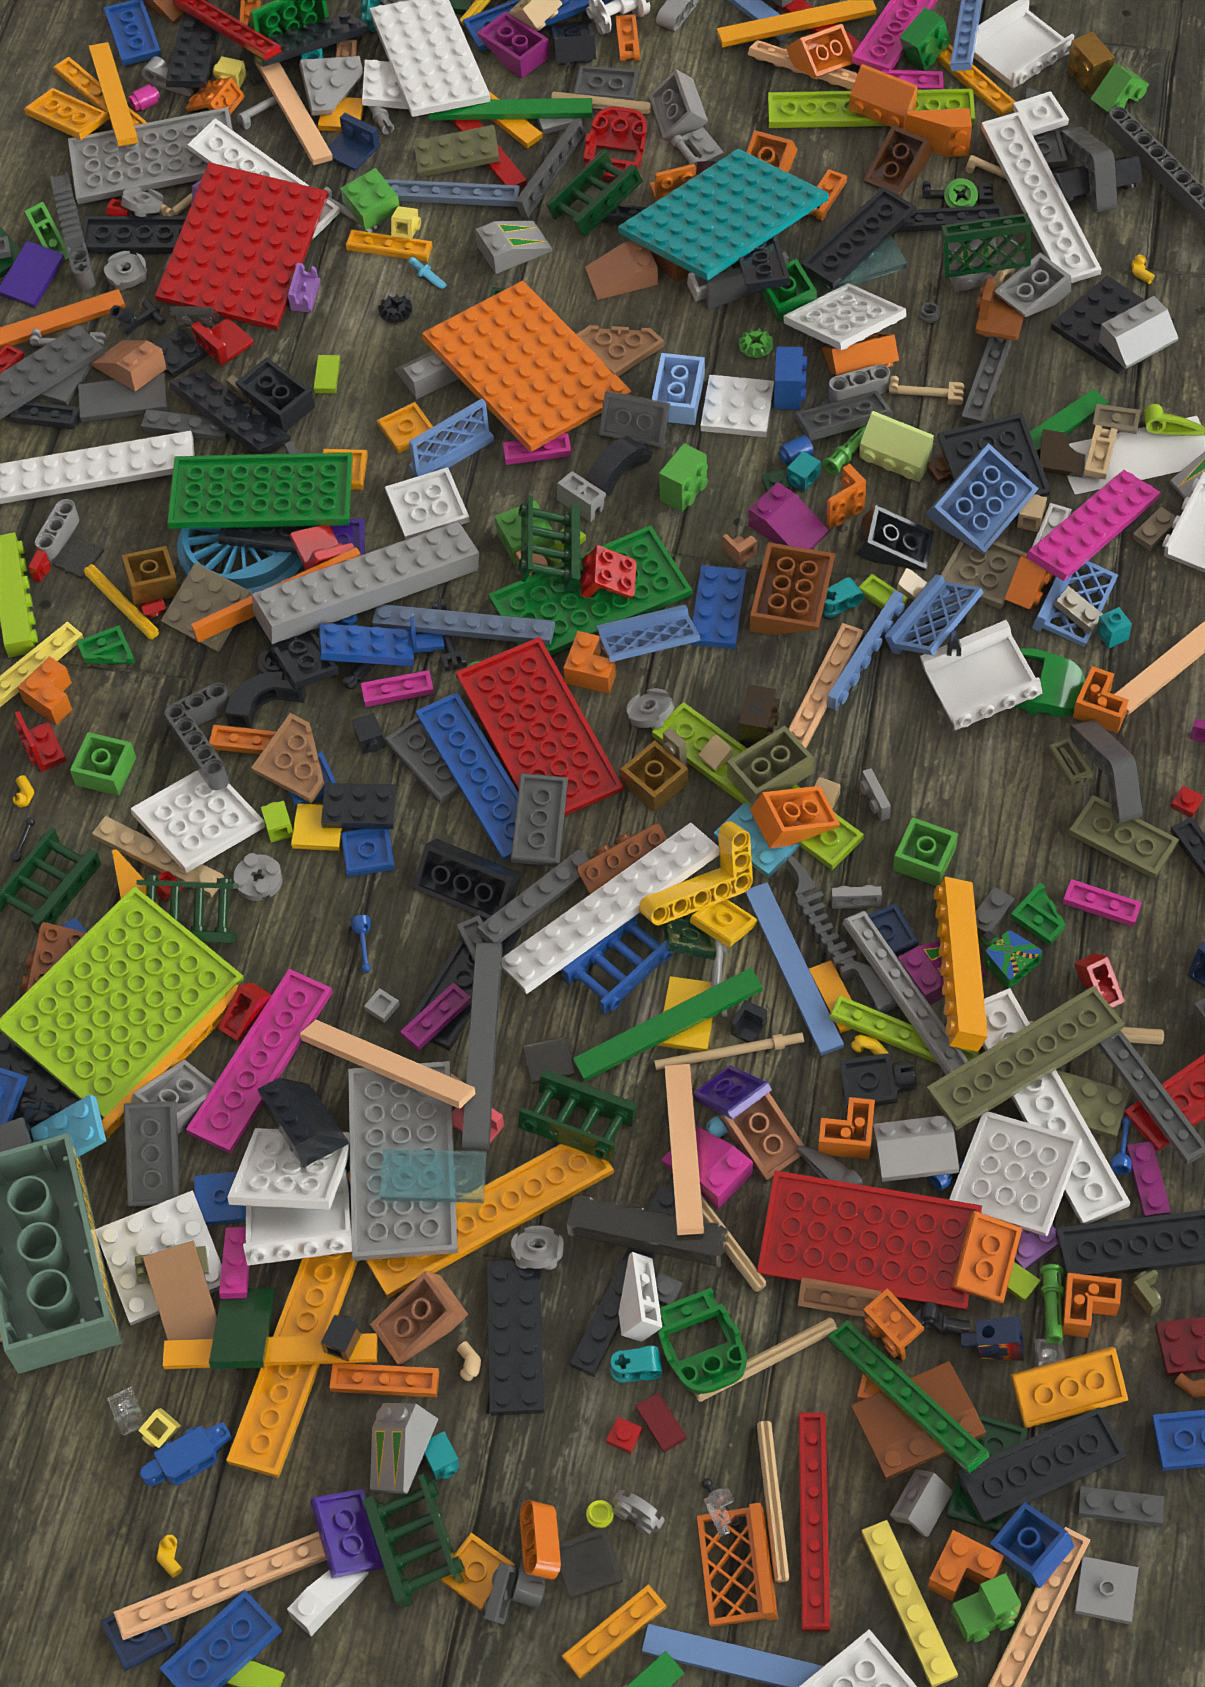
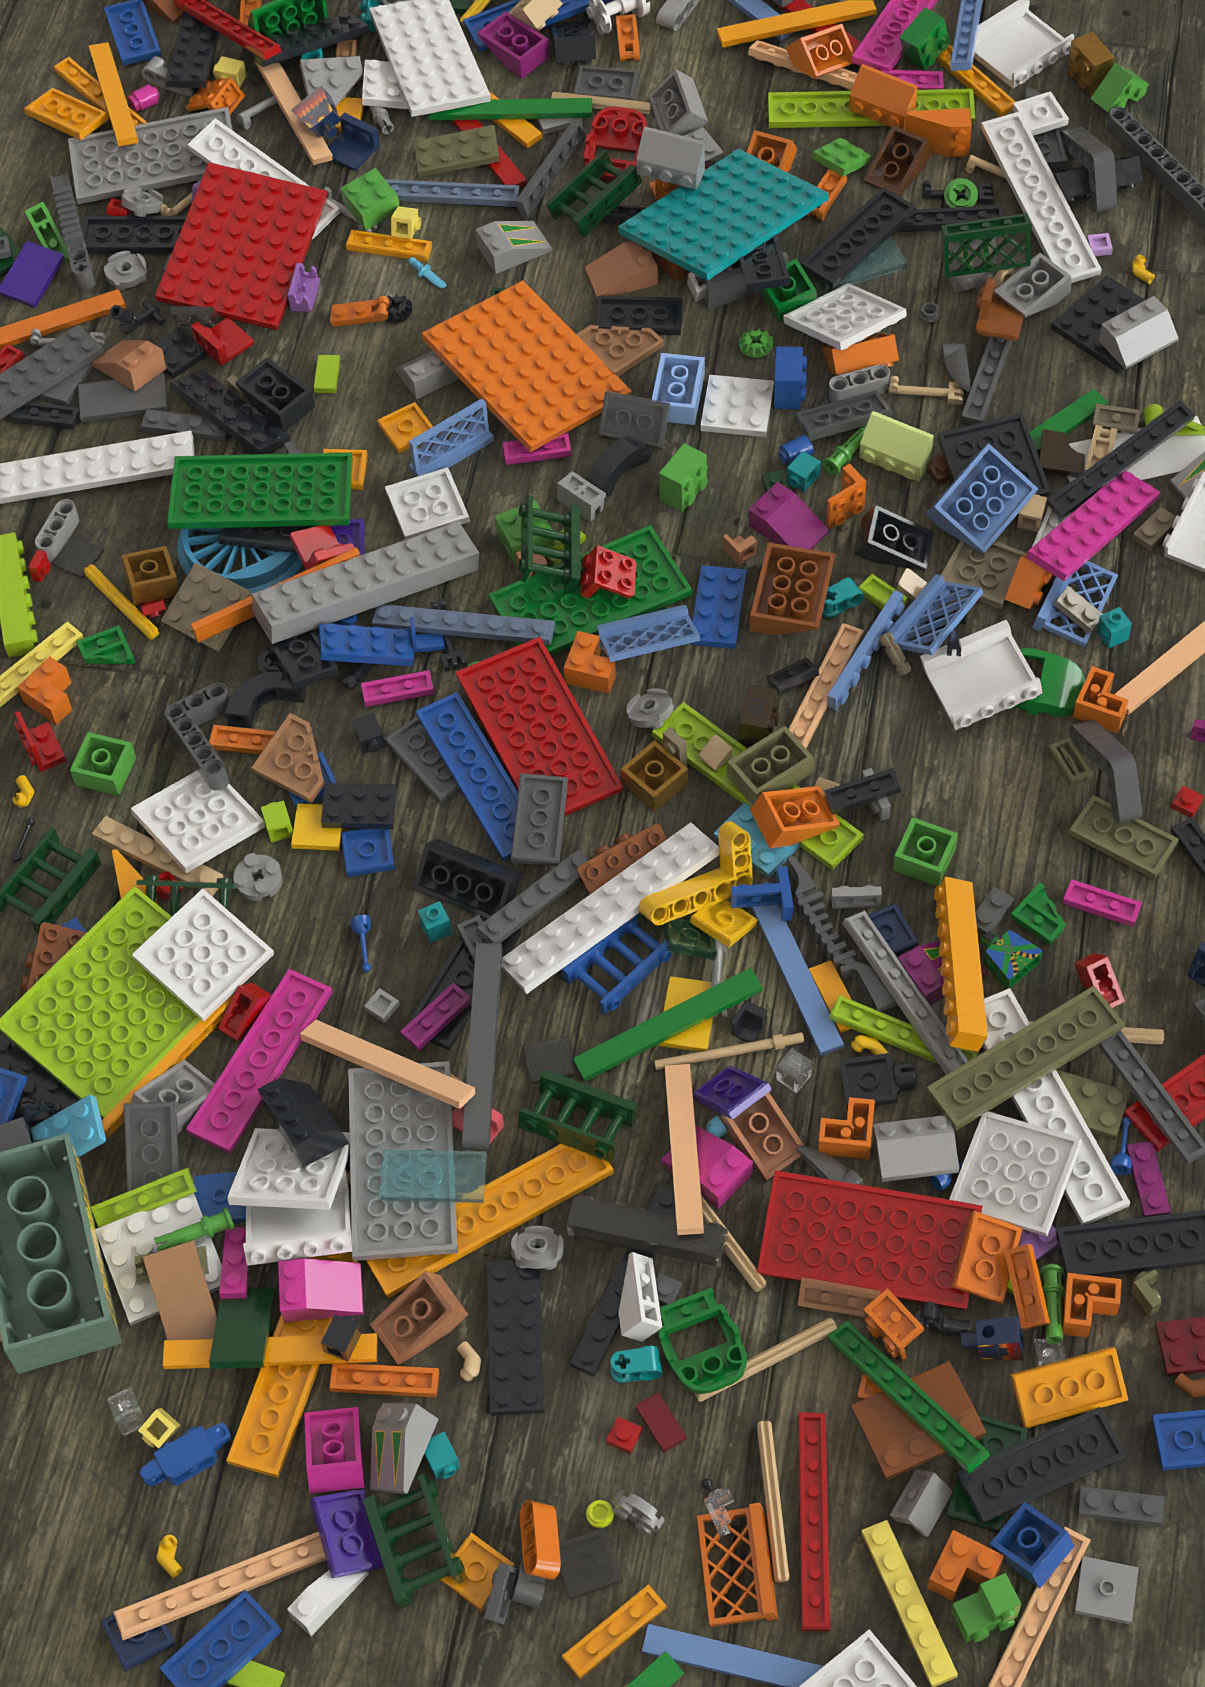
(145, 1197): none -> lime plate
(202, 954): none -> white plate
(206, 1227): none -> bright green pin
(318, 113): none -> torso
(319, 1289): none -> slope
(333, 1450): none -> dark pink slope
(359, 312): none -> orange plate
(435, 922): none -> teal brick
(658, 313): none -> black tile
(671, 158): none -> light grey slope
(766, 894): none -> blue bracket
(793, 675): none -> black plate
(794, 1070): none -> clear brick
(841, 157): none -> bright green plate
(862, 791): none -> black plate
(895, 653): none -> dark tan axle
(956, 362): none -> dark grey piece
(1027, 1286): none -> orange plate
(1100, 244): none -> lavender plate
(1120, 459): none -> black plate

